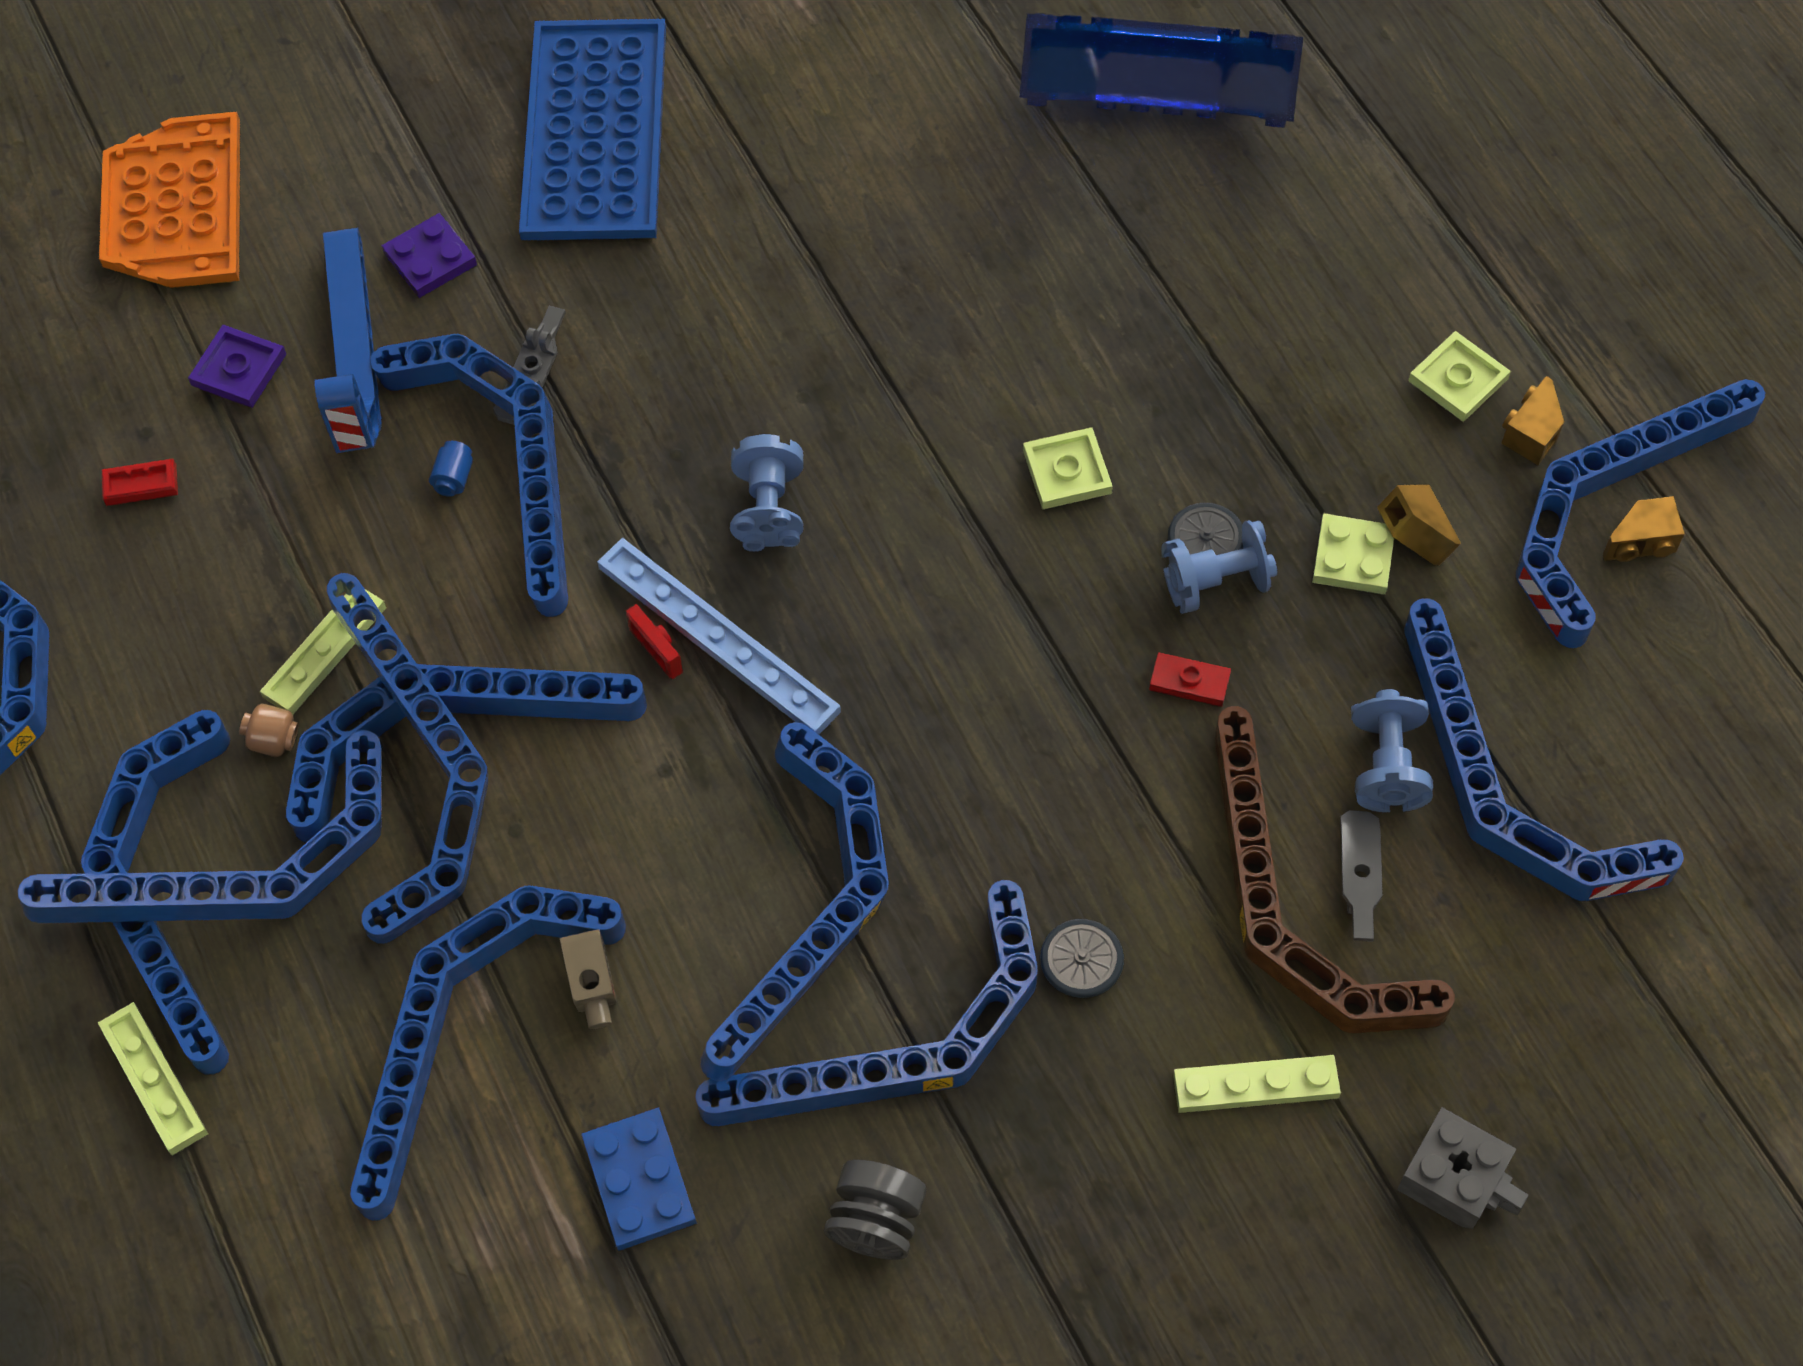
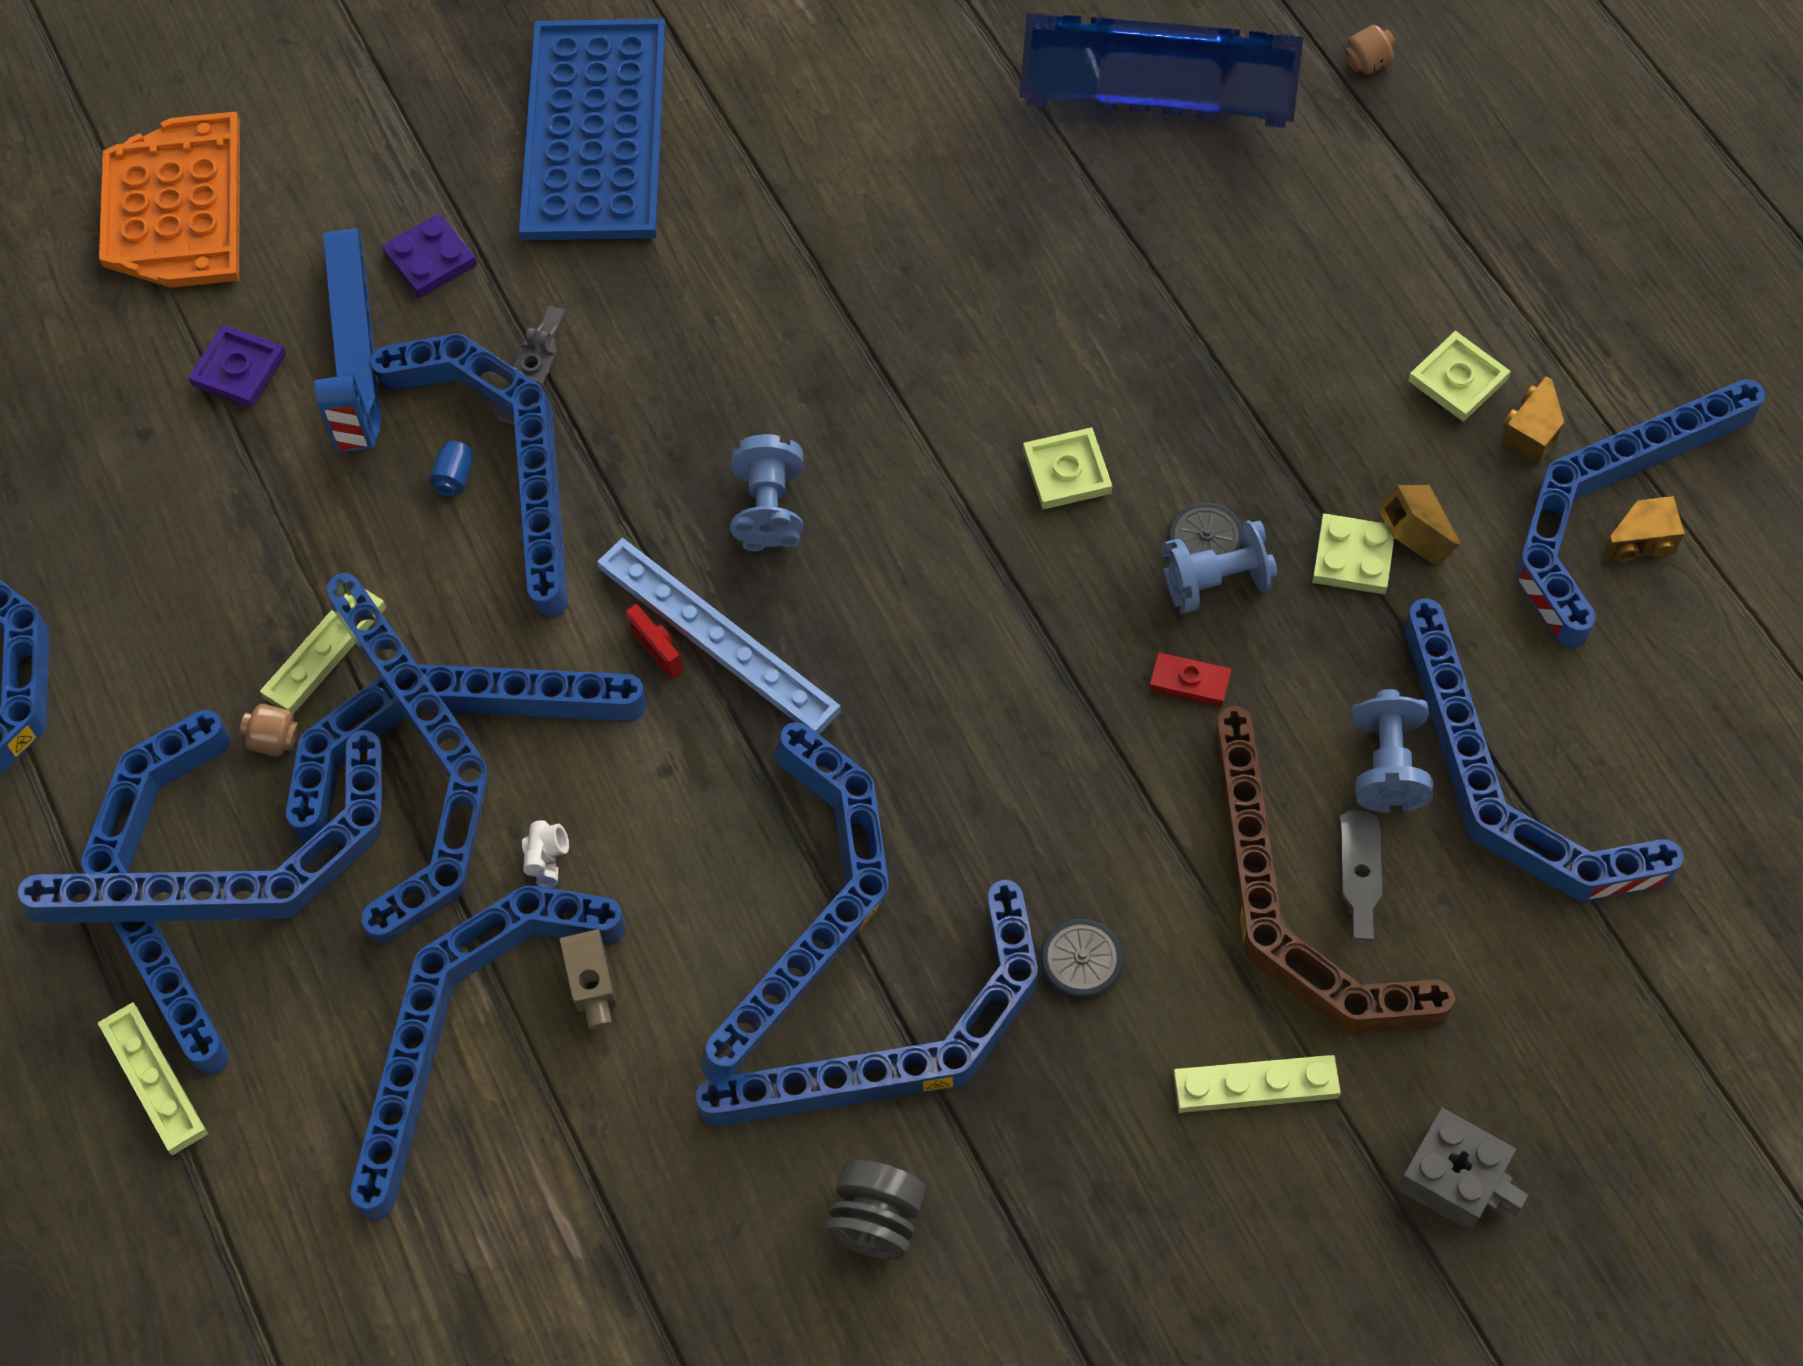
(139, 482): red plate -> none
(541, 850): none -> white plate
(638, 1179): blue plate -> none
(1370, 49): none -> medium nougat head

